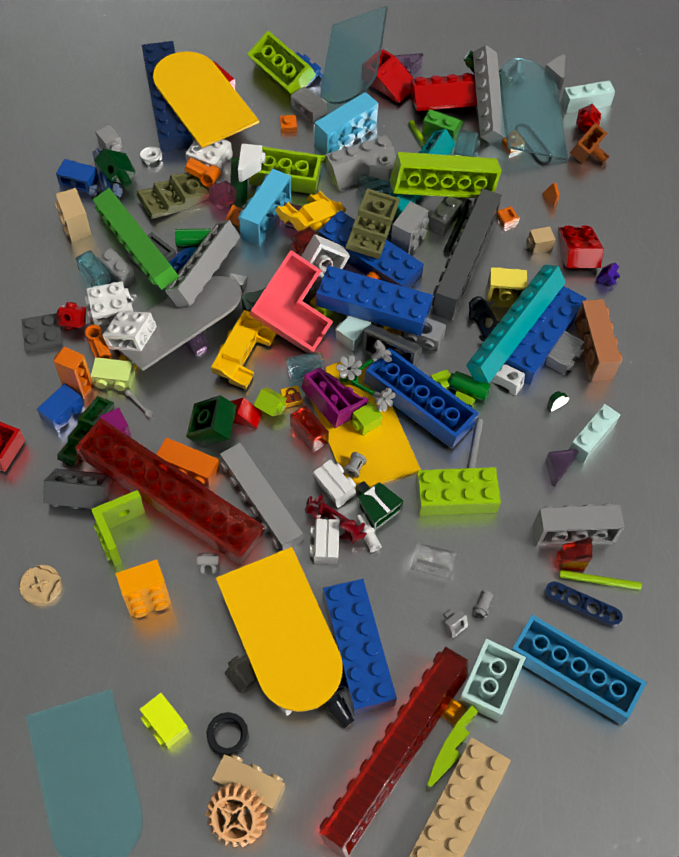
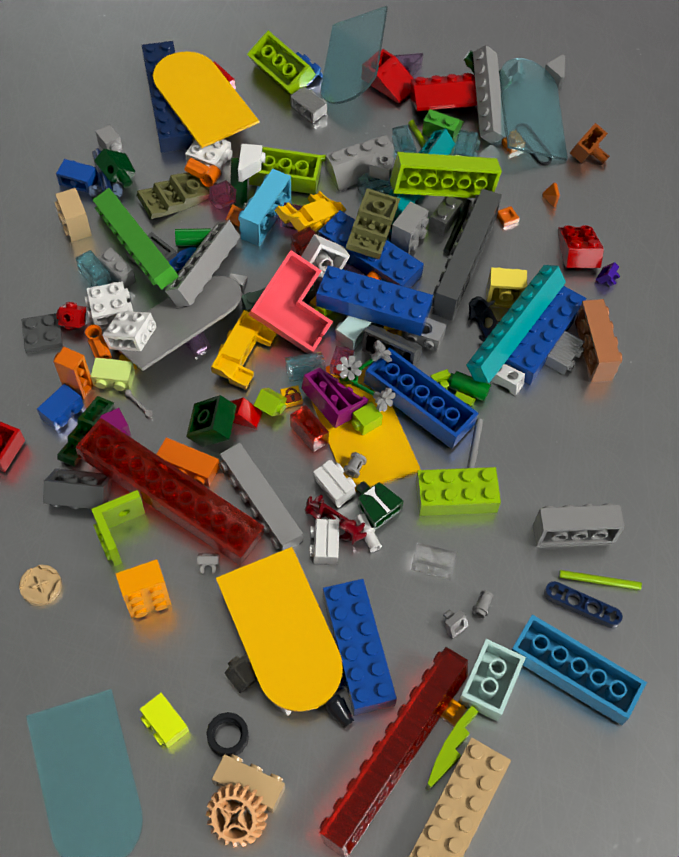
(152, 150): white piece -> none
(288, 123): orange plate -> none
(338, 353): none -> clear pink brick
(346, 124): medium azure brick -> none
(403, 139): none -> clear light blue brick
(540, 240): tan brick -> none
(557, 400): tile -> none
(558, 463): clear purple slope -> none
(575, 555): clear red slope -> none
(580, 96): light aqua brick -> none
(588, 117): red brick -> none
(595, 432): light aqua brick -> none

